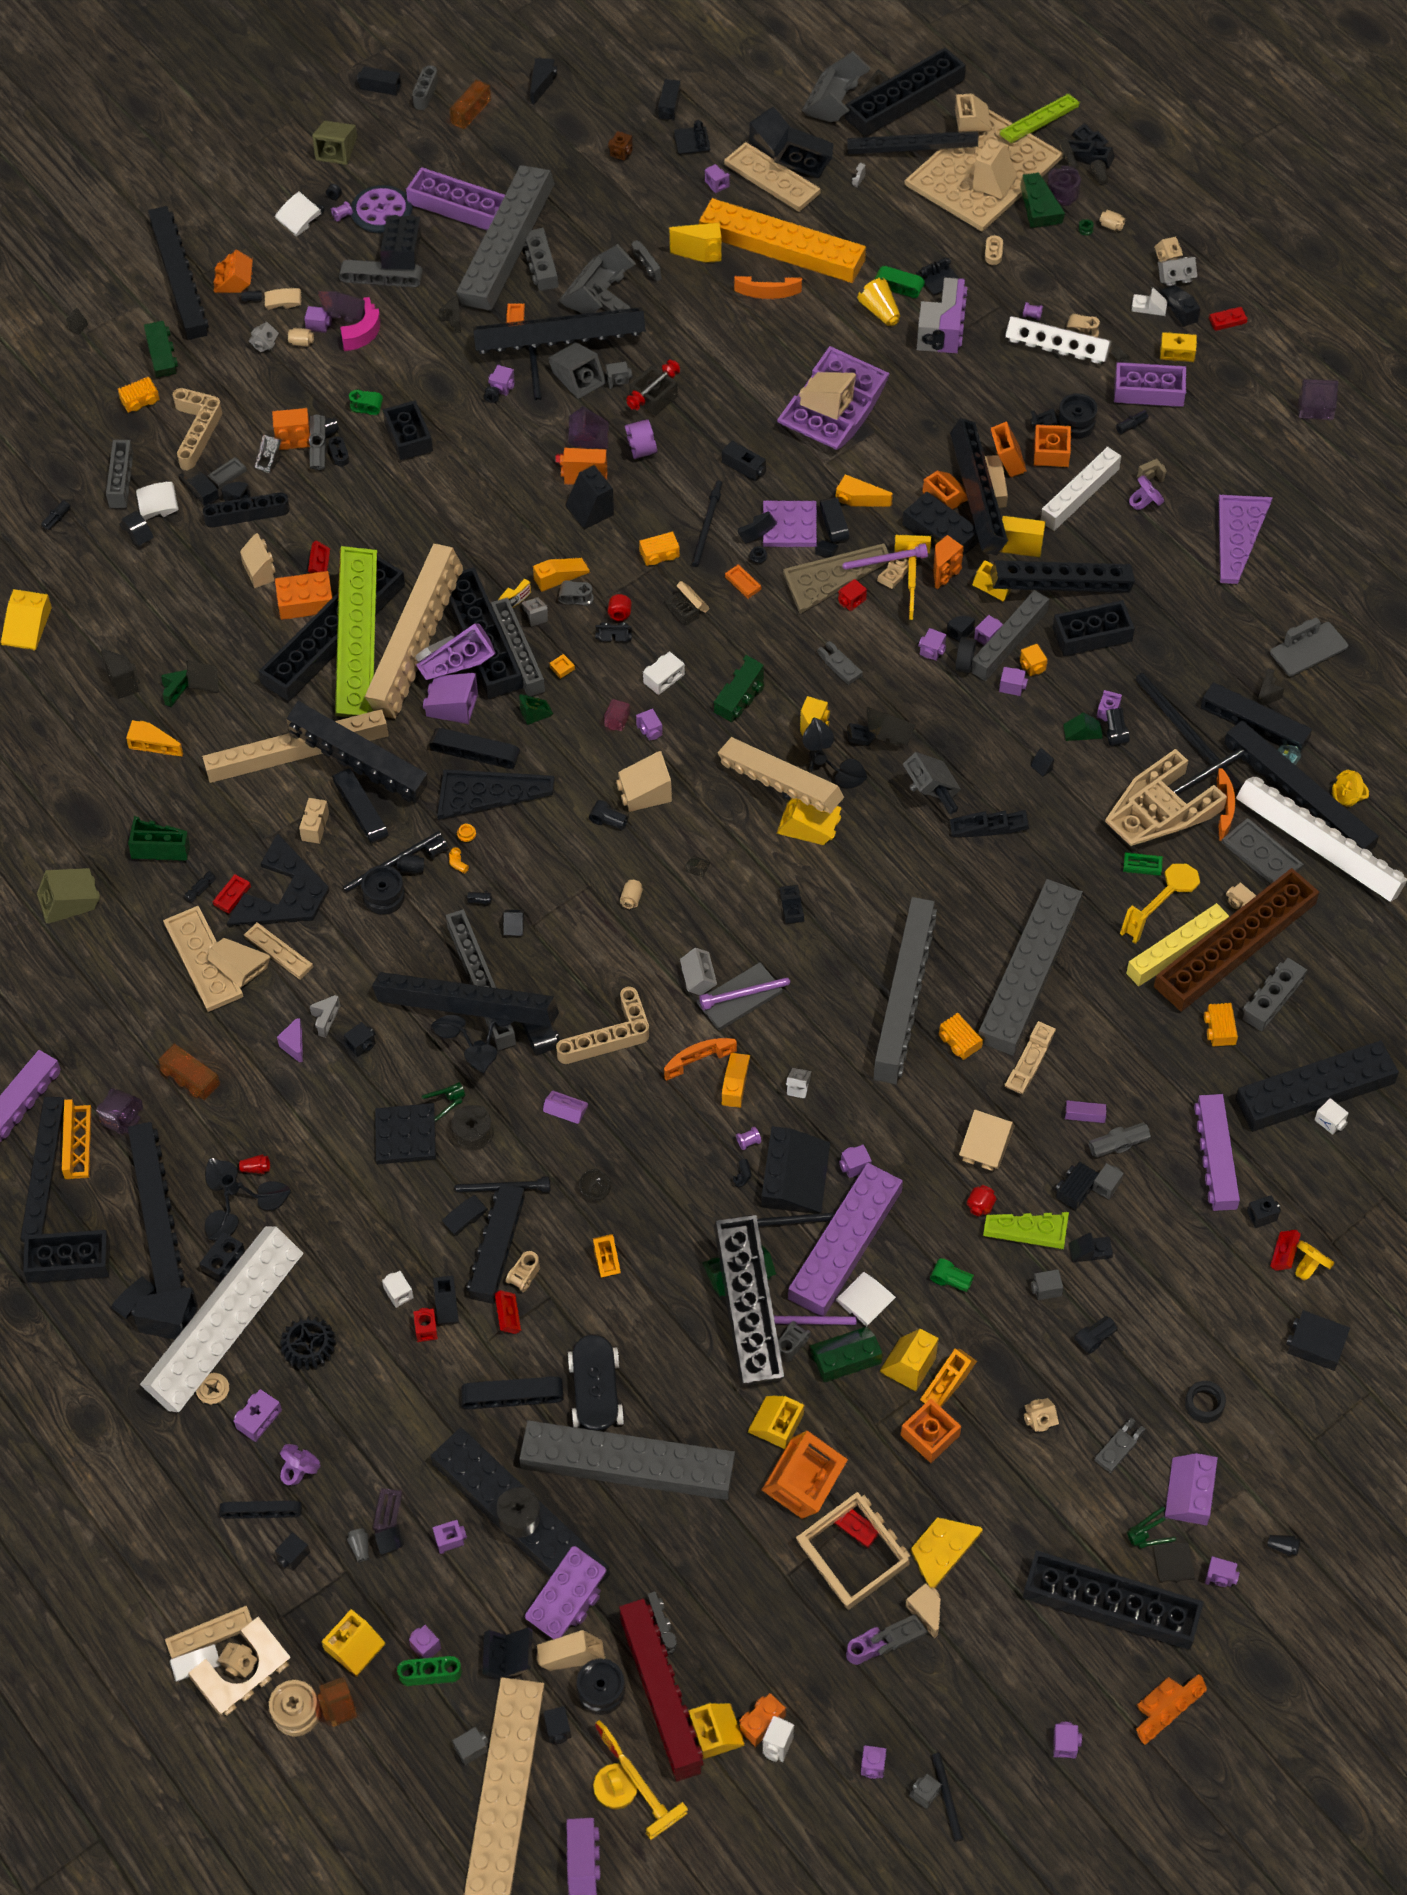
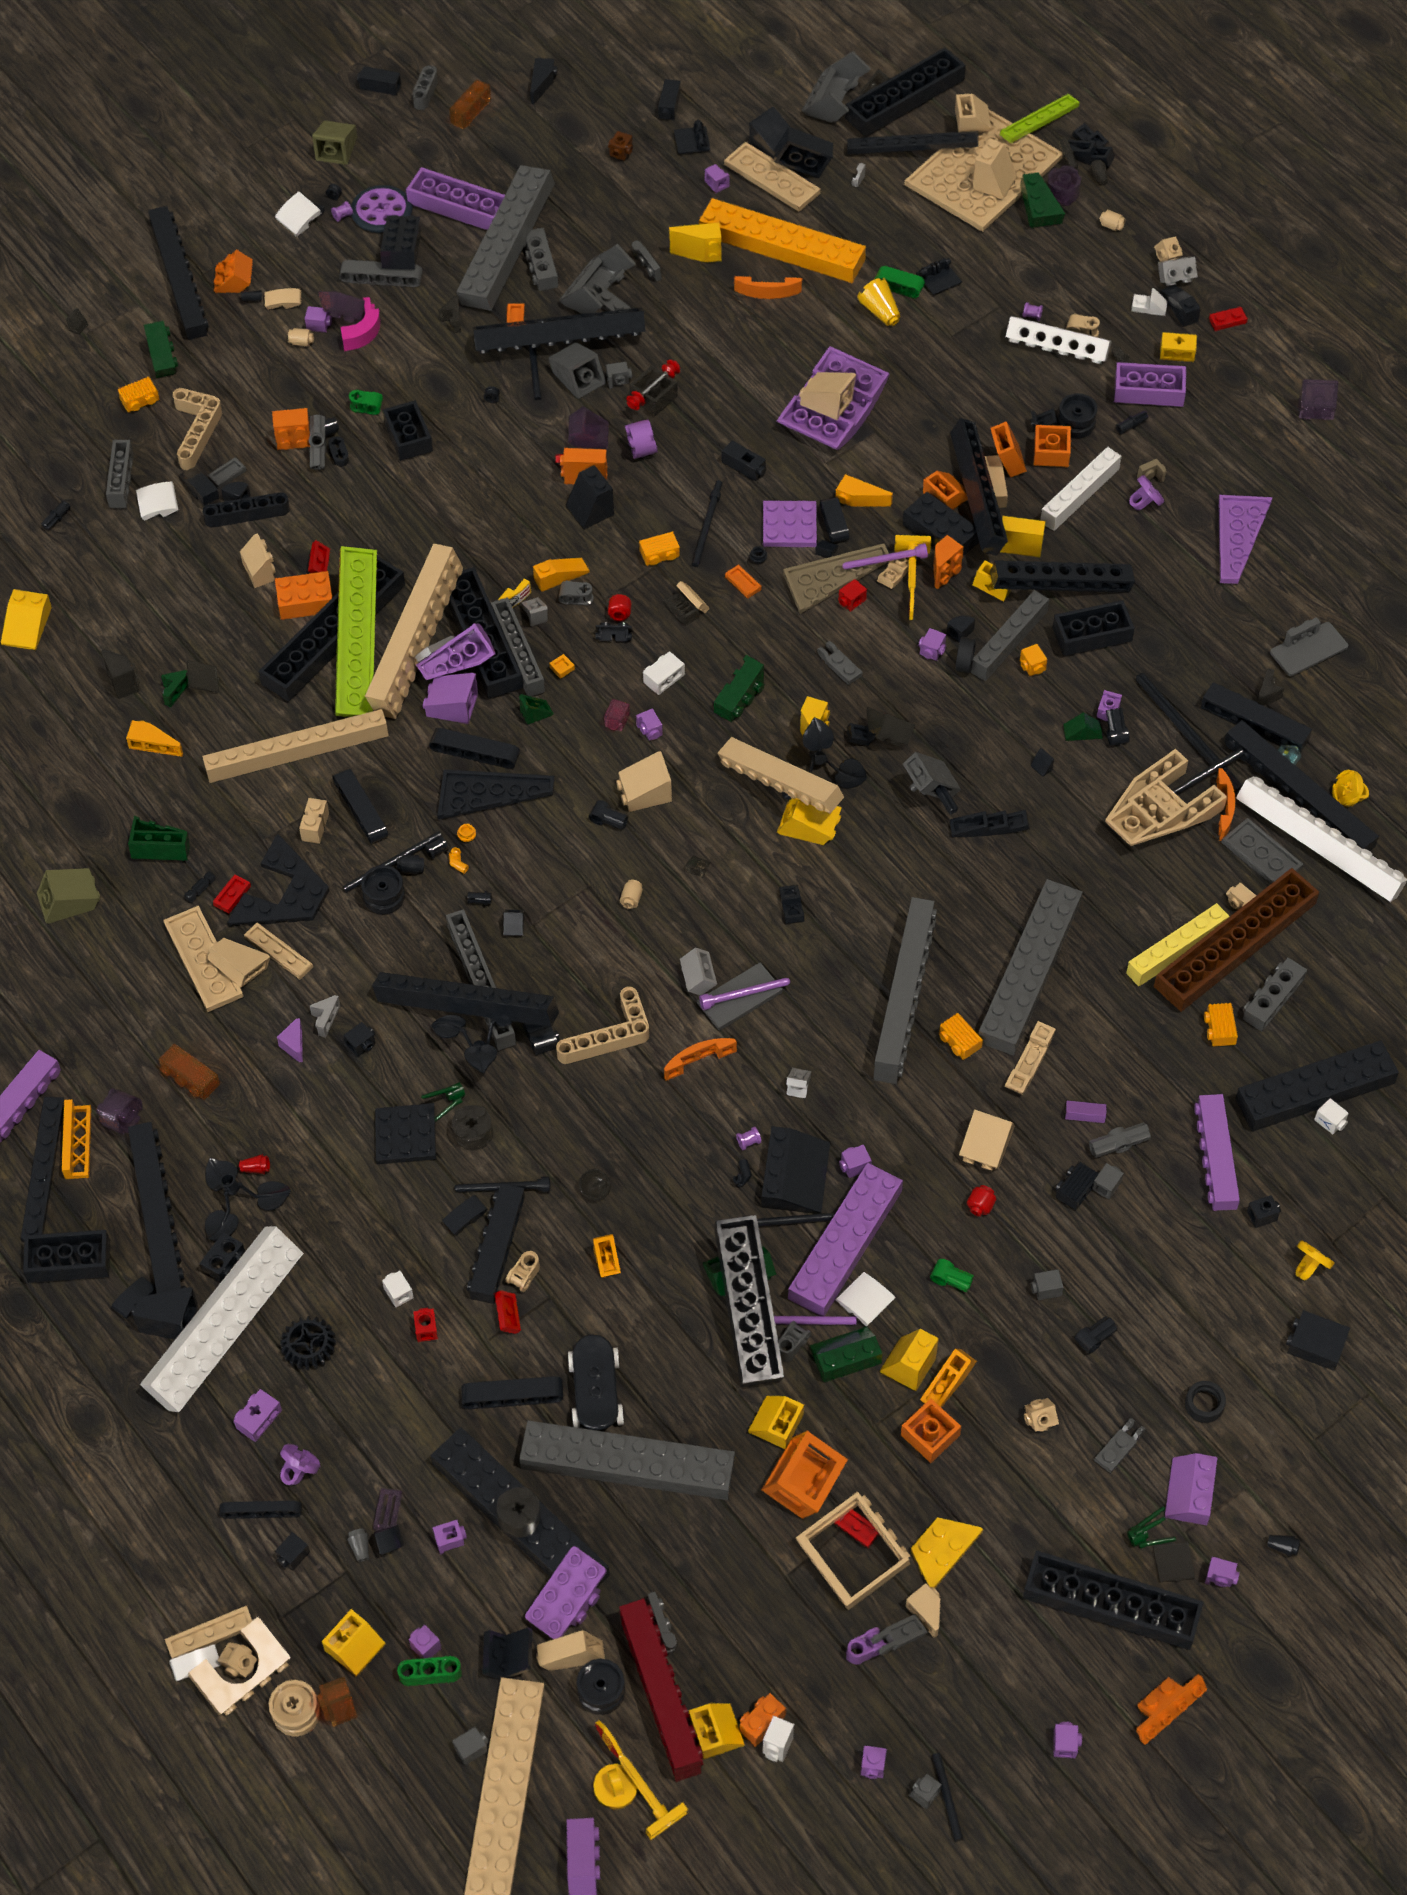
(136, 528): black brick -> none
(213, 1380): tan gear -> none
(263, 337): light grey brick -> none
(268, 453): clear smoke slope -> none
(356, 752): black brick -> none
(446, 1300): black slope -> none
(502, 379): medium lavender brick -> none
(557, 1725): black brick -> none
(565, 1107): medium lavender slope -> none
(735, 1080): light orange slope -> none
(760, 526): black slope -> none
(941, 322): piece -> none
(987, 629): medium lavender brick -> none
(993, 250): tan plate -> none
(1013, 681): medium lavender brick -> none
(1039, 1230): lime wing -> none
(1086, 231): dark green bush -> none
(1088, 1248): black slope -> none
(1143, 867): green tile -> none
(1178, 878): yellow piece -> none
(1285, 1250): red plate -> none

